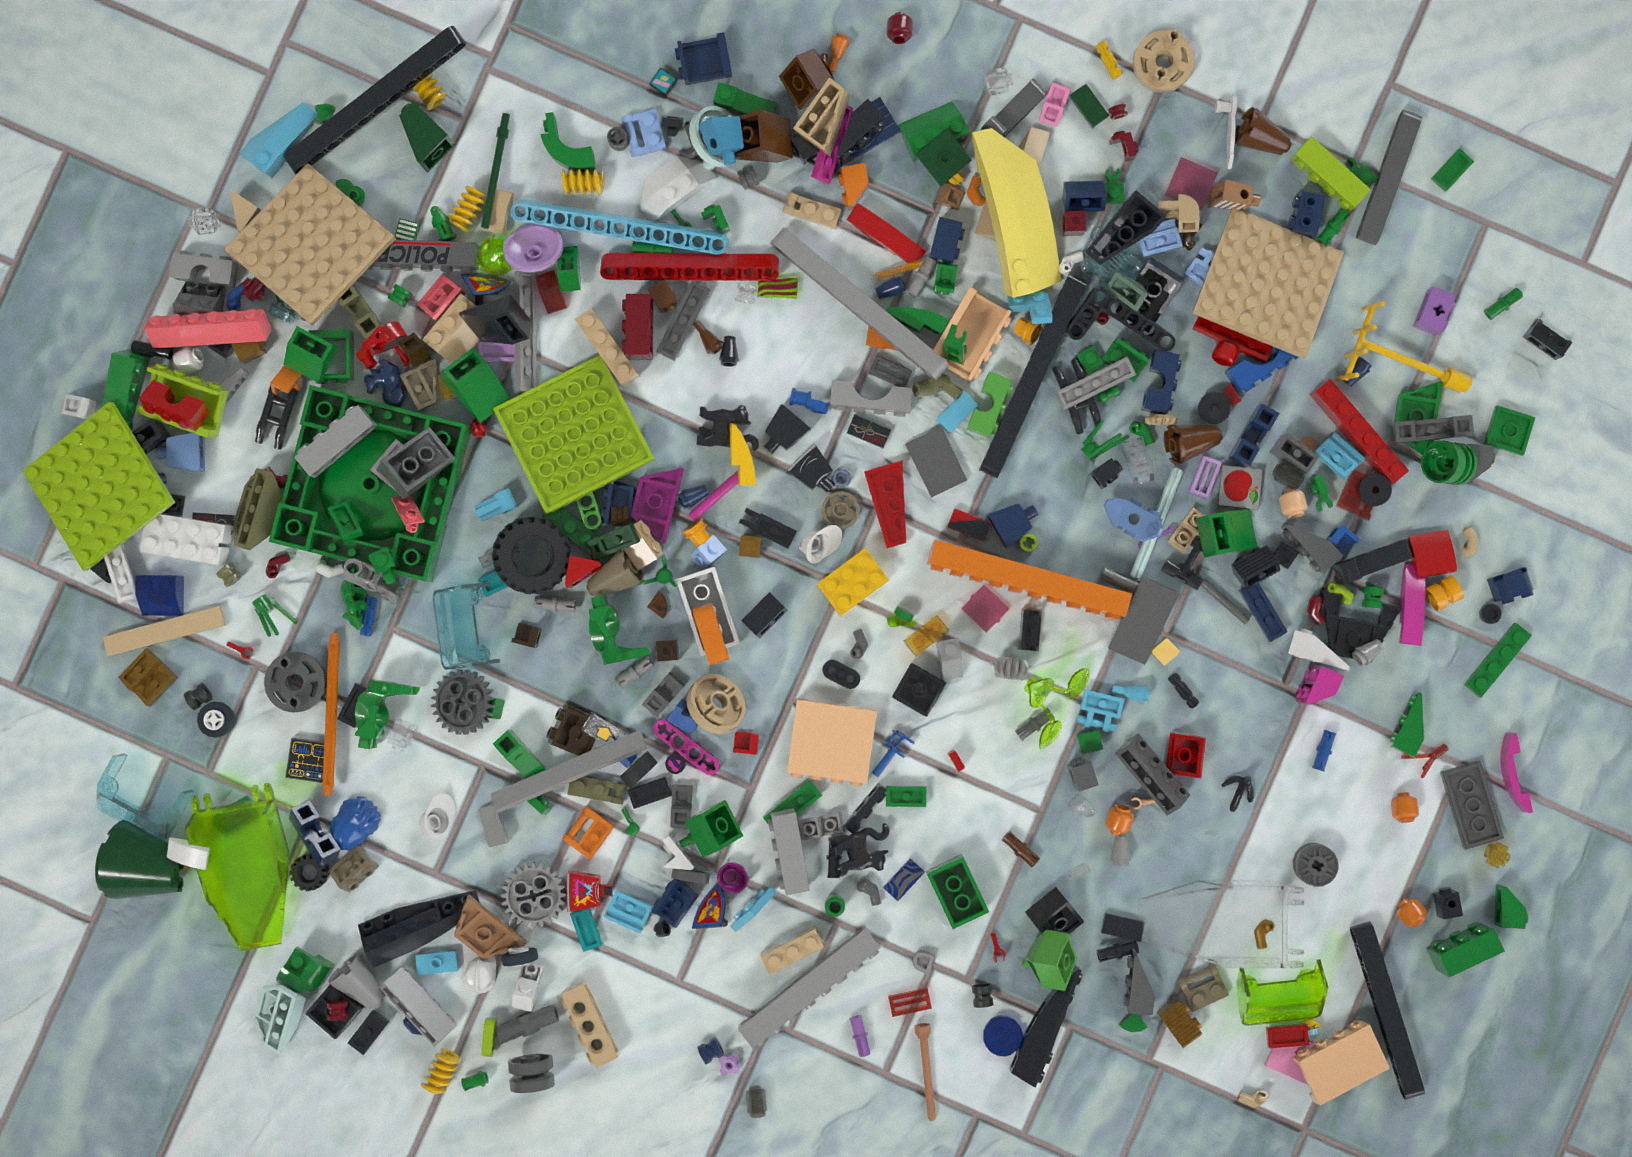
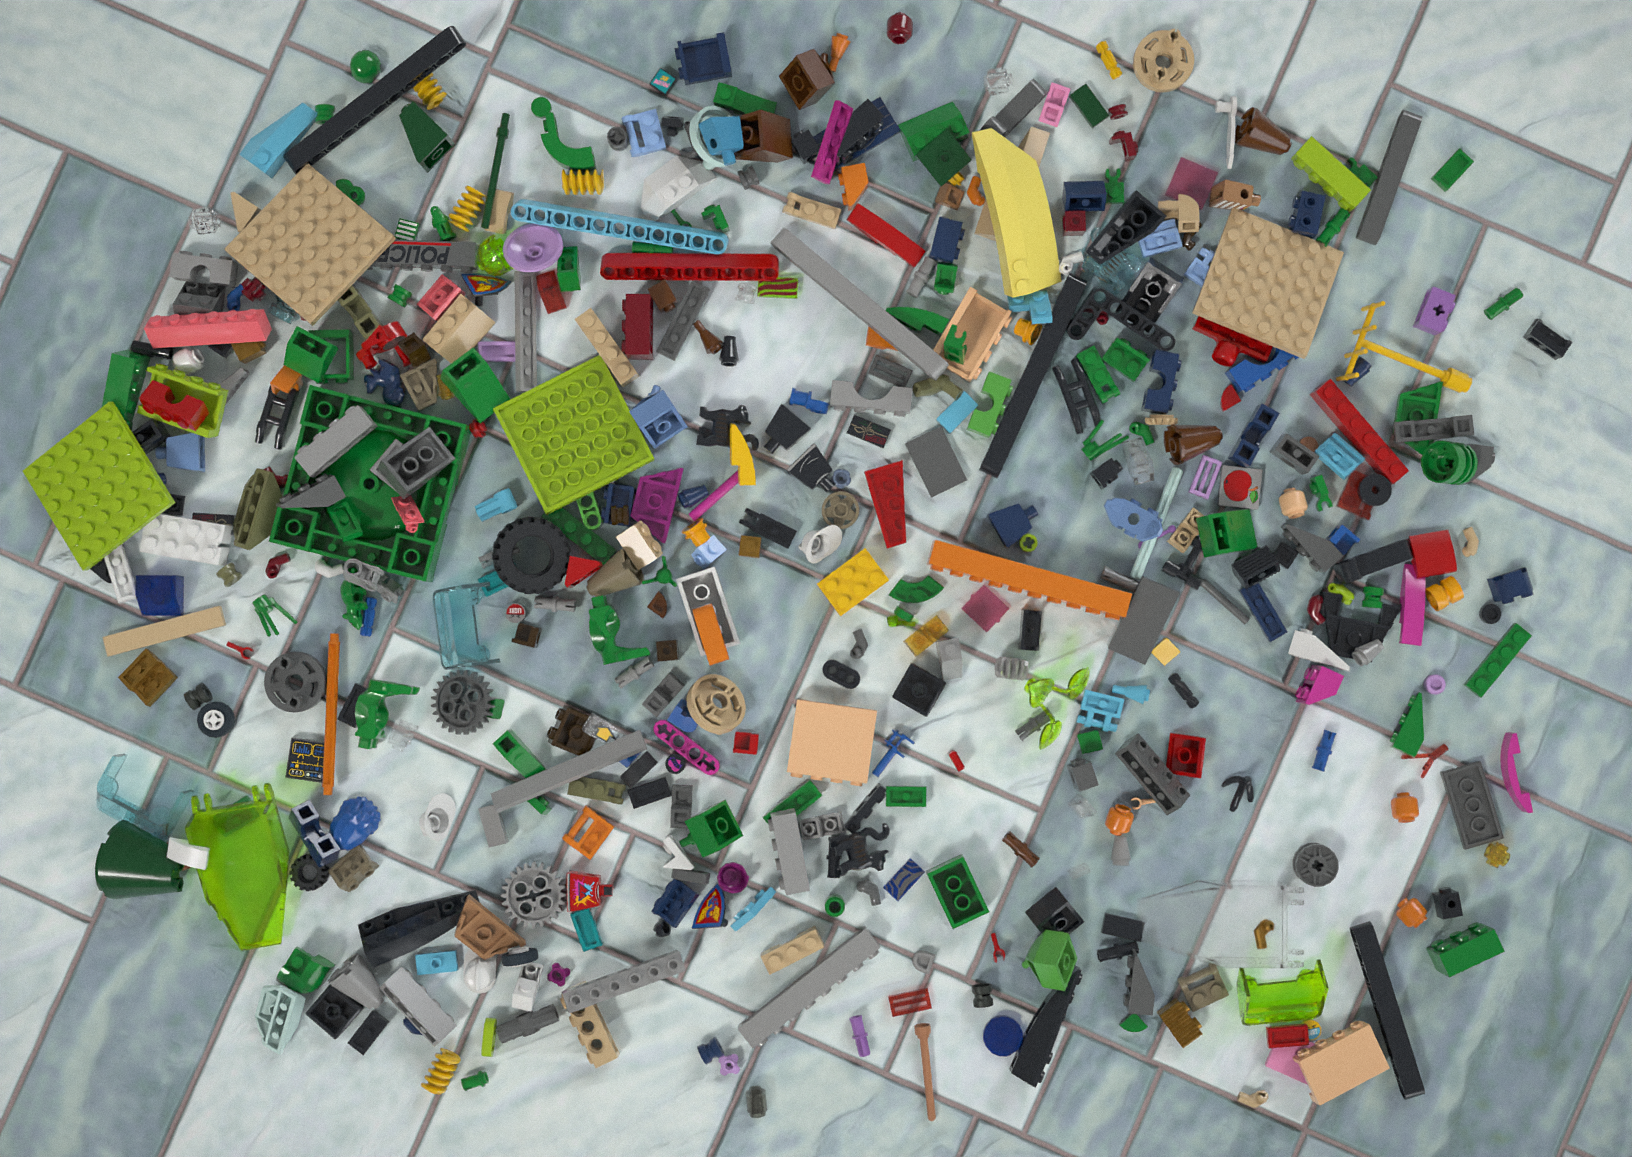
(78, 407): white slope -> none
(318, 494): none -> dark grey slope
(337, 1010): dark red wheel -> none
(365, 66): none -> green hair
(383, 562): green plate -> none
(499, 321): black slope -> none
(515, 612): none -> tile
(531, 1073): dark grey wheel -> none
(540, 107): none -> green tile
(559, 980): none -> magenta plate
(612, 541): dark green plate -> none
(623, 981): none -> light grey brick
(628, 911): medium azure plate -> none
(633, 828): green hand -> none
(657, 417): none -> medium blue piece
(764, 615): black hinge -> none
(824, 116): tan wedge -> none
(891, 287): dark blue cone -> none
(894, 272): light orange piece -> none
(916, 592): none -> green tile
(969, 525): black tile -> none
(1095, 383): light grey tile -> none
(1127, 290): sand green slope -> none
(1221, 401): black piece -> none
(1288, 475): clear smoke brick -> none
(1434, 684): none -> lavender tile
(1509, 430): green plate -> none
(1509, 910): green slope -> none

